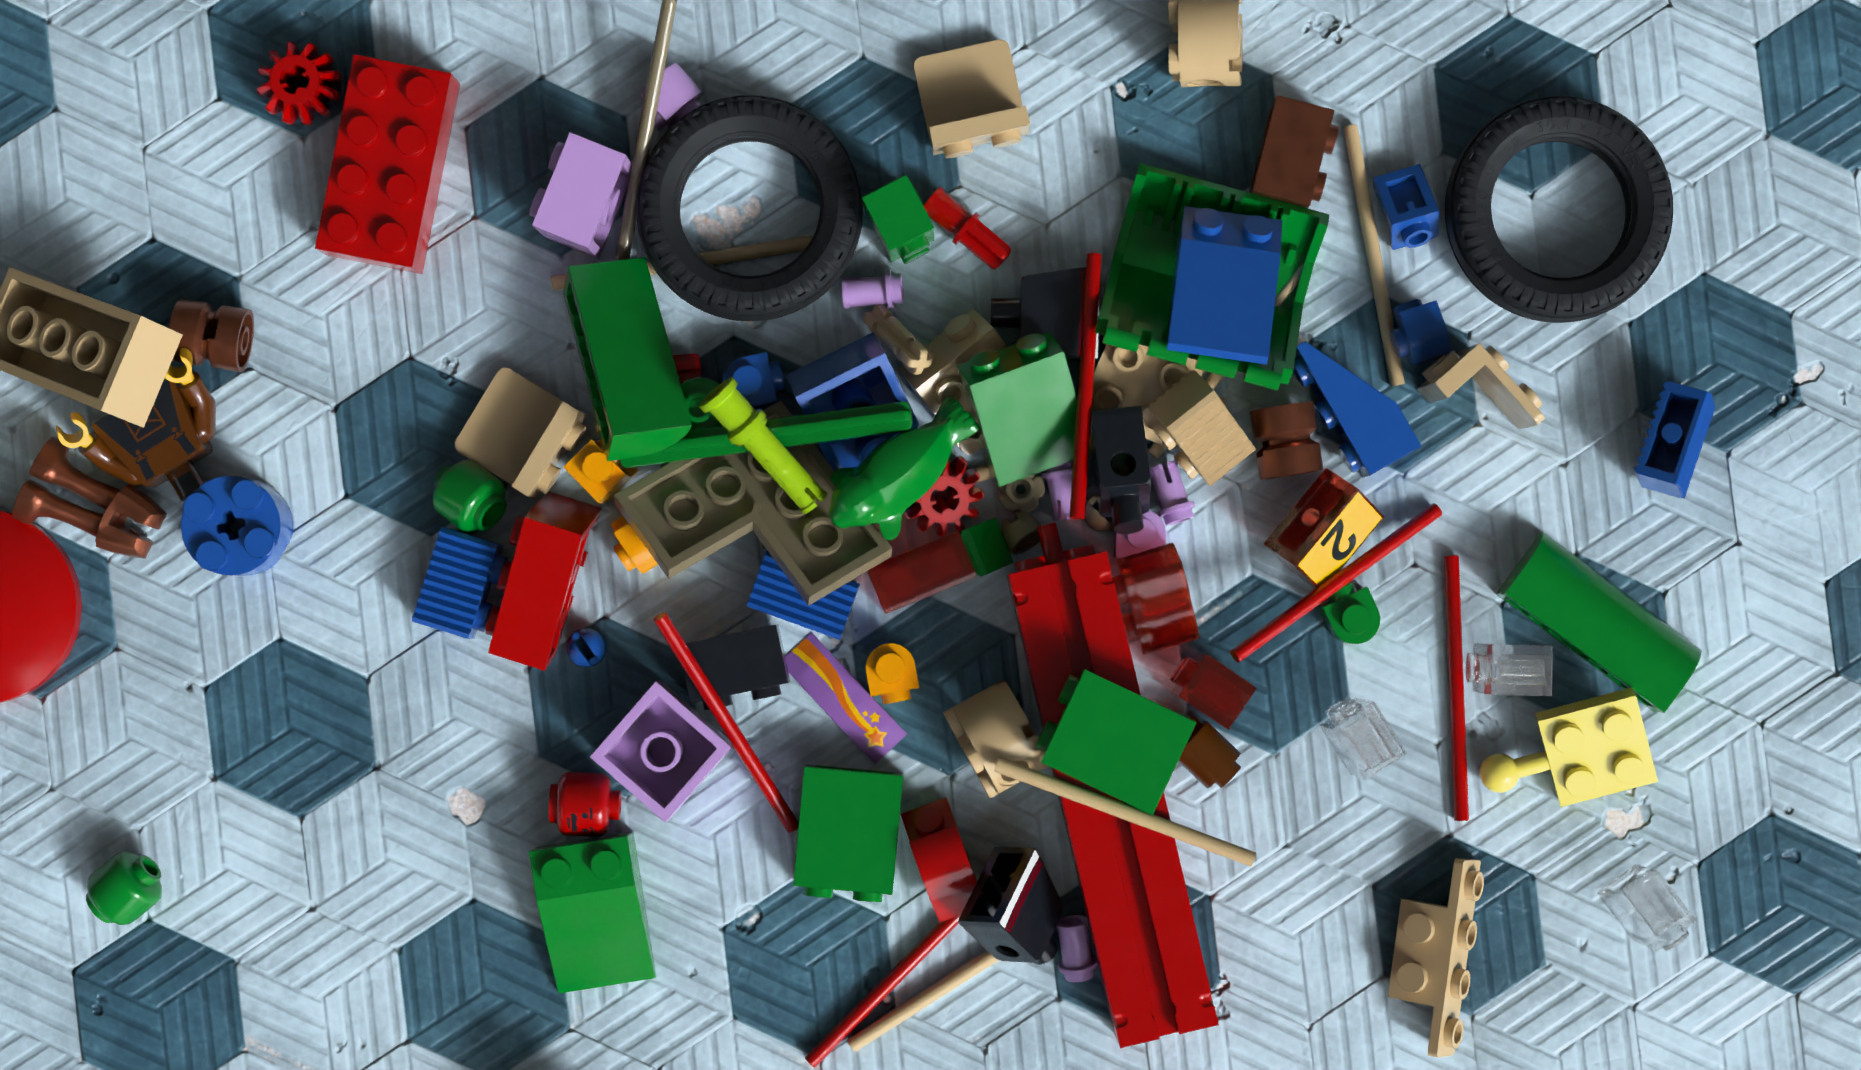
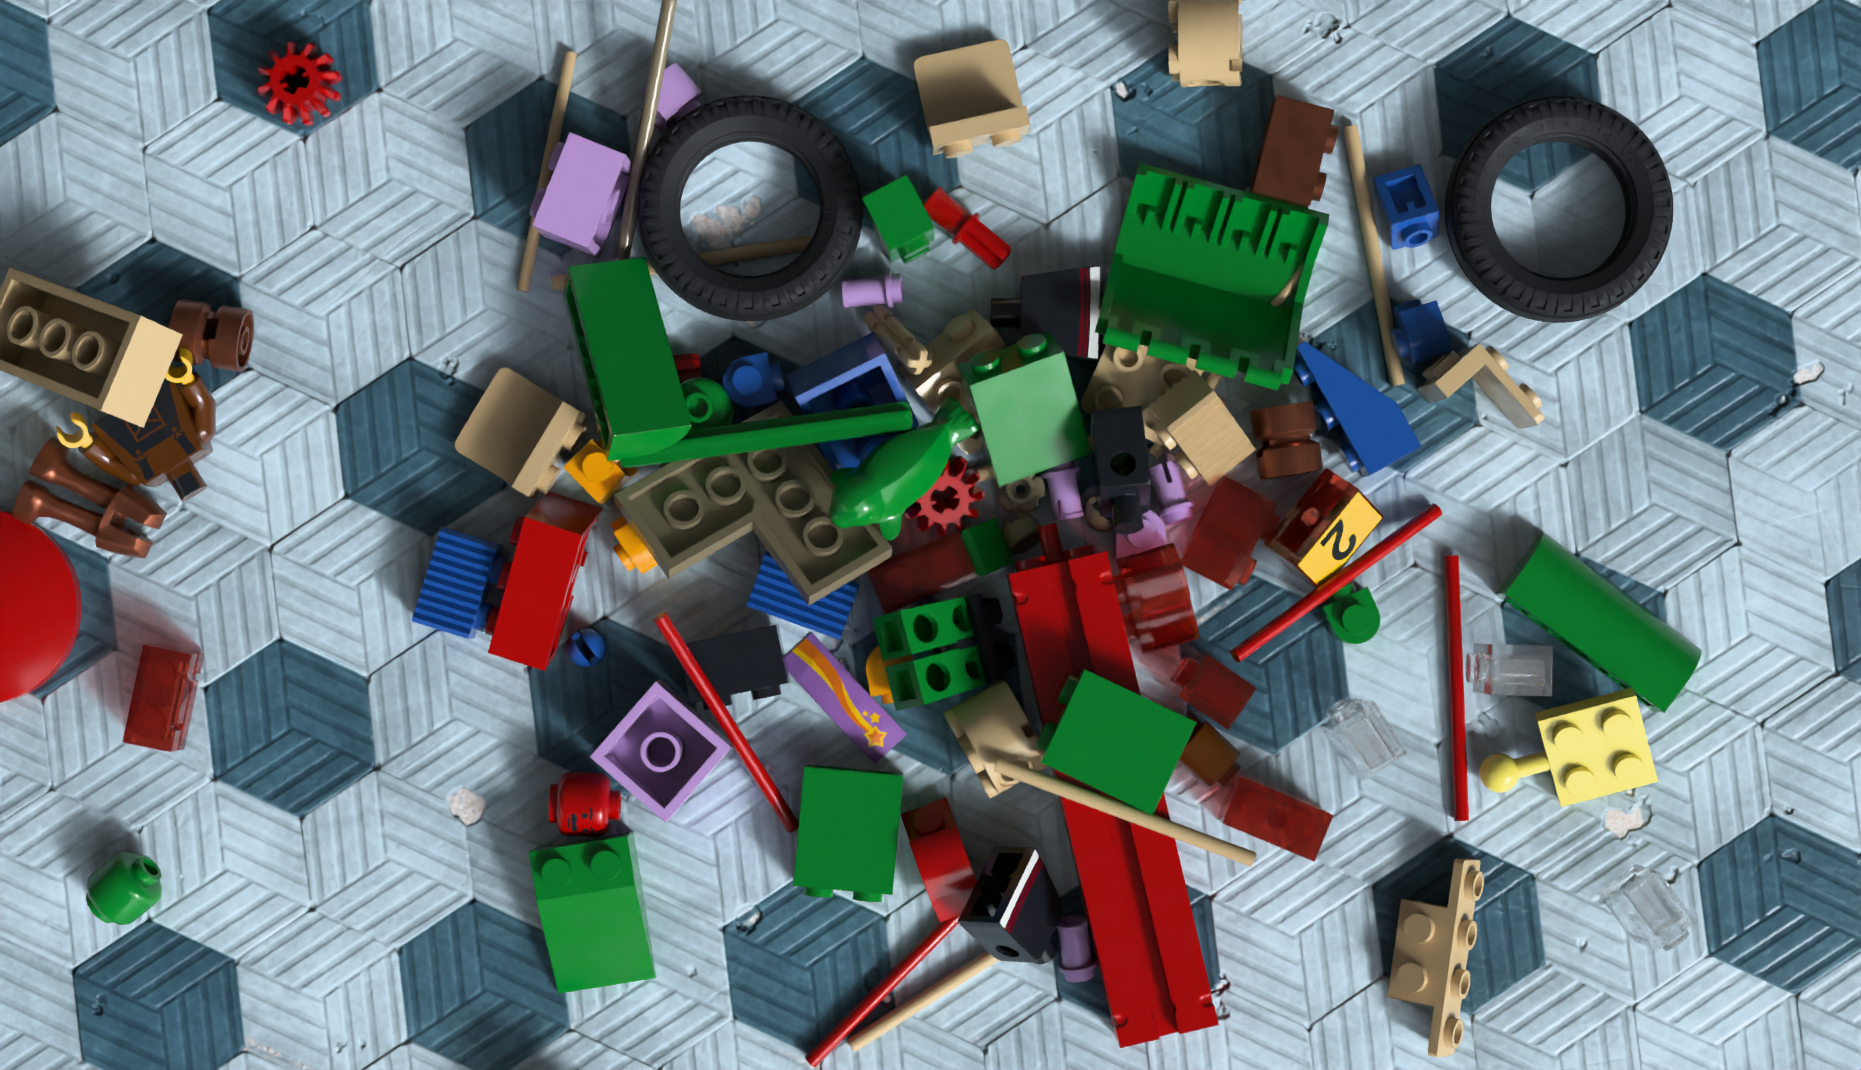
(163, 697): none -> clear red brick
(212, 511): blue brick -> none
(387, 164): red brick -> none
(469, 496): green head -> none
(546, 174): none -> tan axle
(749, 429): lime pin -> none
(961, 646): none -> green hips
(1085, 386): red axle -> none
(1224, 285): blue slope -> none
(1228, 533): none -> clear red brick
(1274, 817): none -> clear red brick
(1674, 439): blue brick -> none

